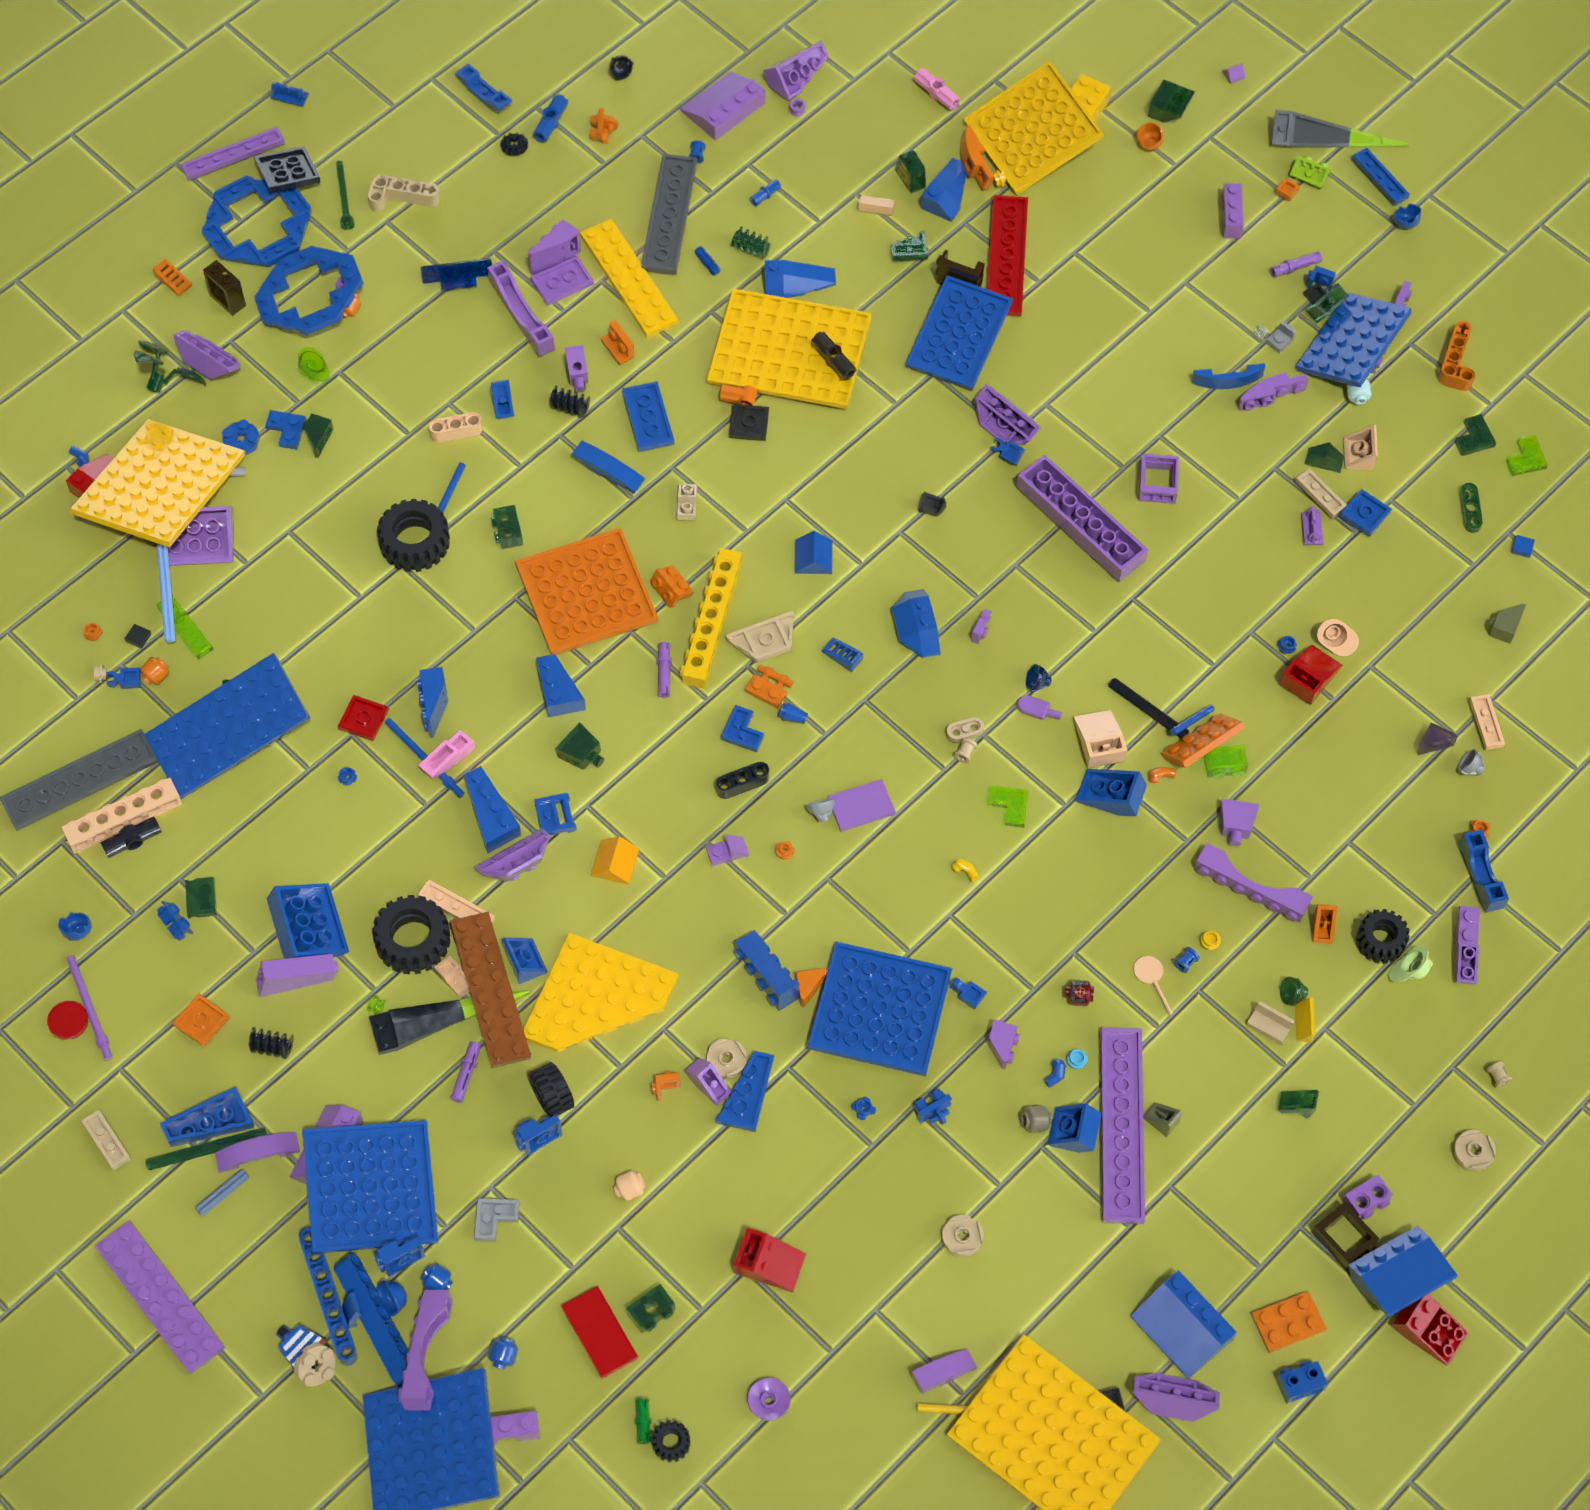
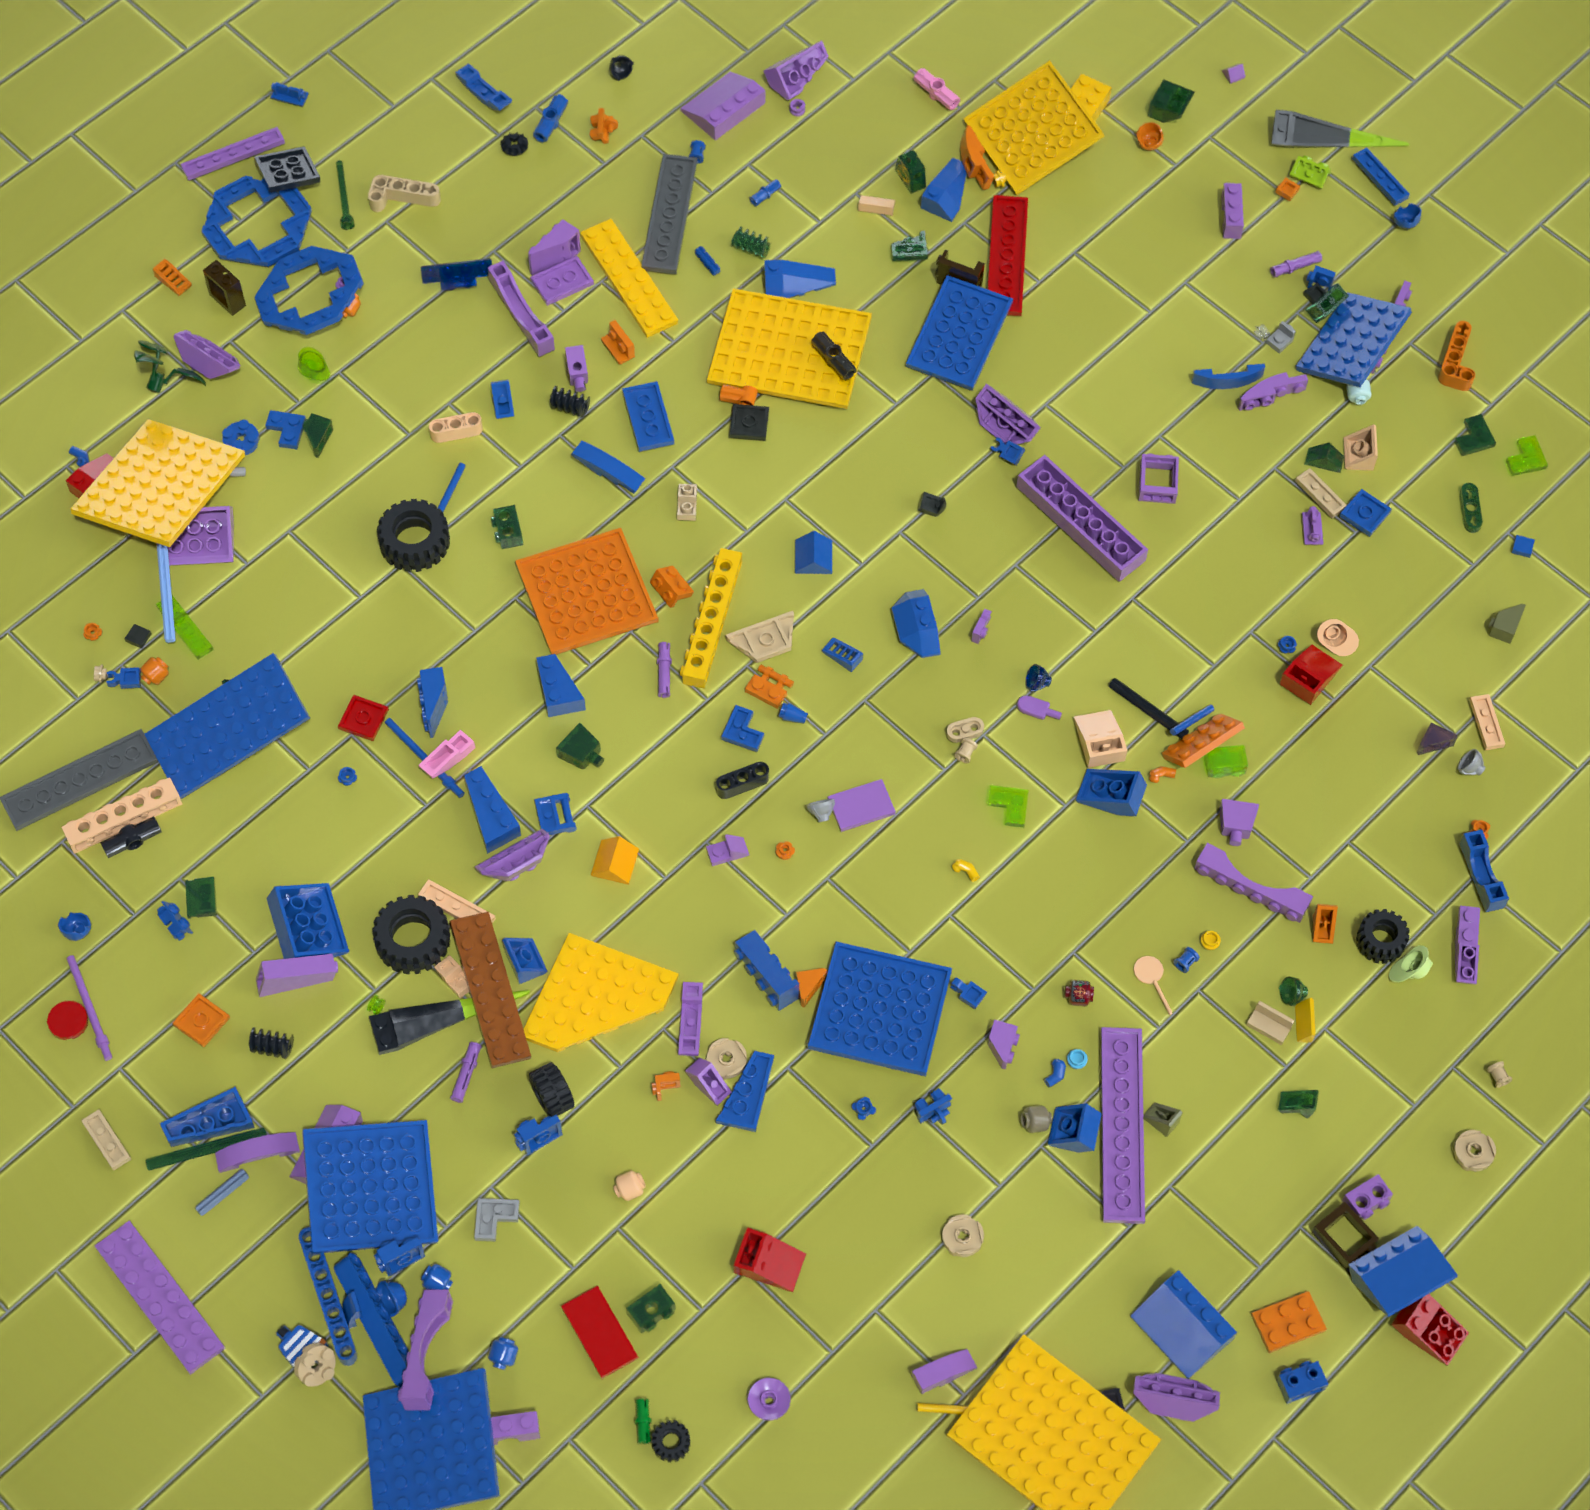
(690, 1019): none -> medium lavender slope

